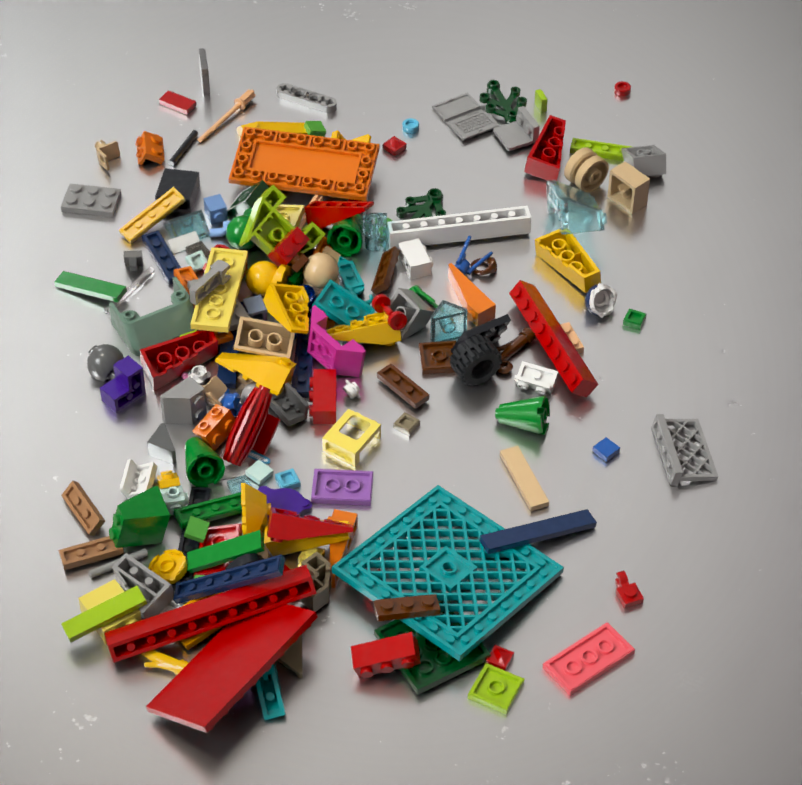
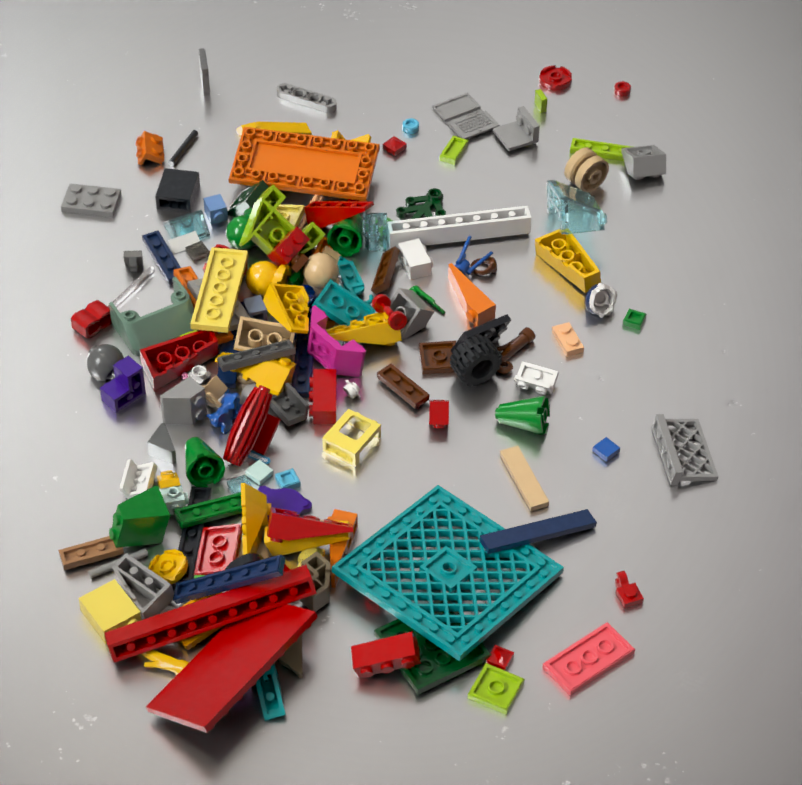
(83, 508): medium nougat plate -> none
(90, 286): tile -> none
(91, 319): none -> red brick
(104, 613): lime tile -> none
(106, 152): tan bracket -> none
(152, 215): yellow tile -> none
(177, 102): red tile -> none
(196, 261): light aqua tile -> none
(196, 529): bright green tile -> none
(209, 281): light grey plate -> none
(215, 426): orange bracket -> none
(219, 232): light blue arm -> none
(225, 551): green tile -> none
(240, 103): light nougat piece -> none
(256, 355): none -> dark grey tile
(315, 128): bright green tile -> none
(342, 487): medium lavender tile -> none
(406, 424): dark tan tile -> none
(406, 607): reddish brown plate -> none
(438, 413): none -> red slope
(448, 322): clear light blue slope -> none
(453, 150): none -> lime tile
(493, 88): dark green plant -> none
(547, 151): red wedge -> none
(553, 339): red brick -> none
(555, 78): none -> red tile
(628, 187): tan brick -> none

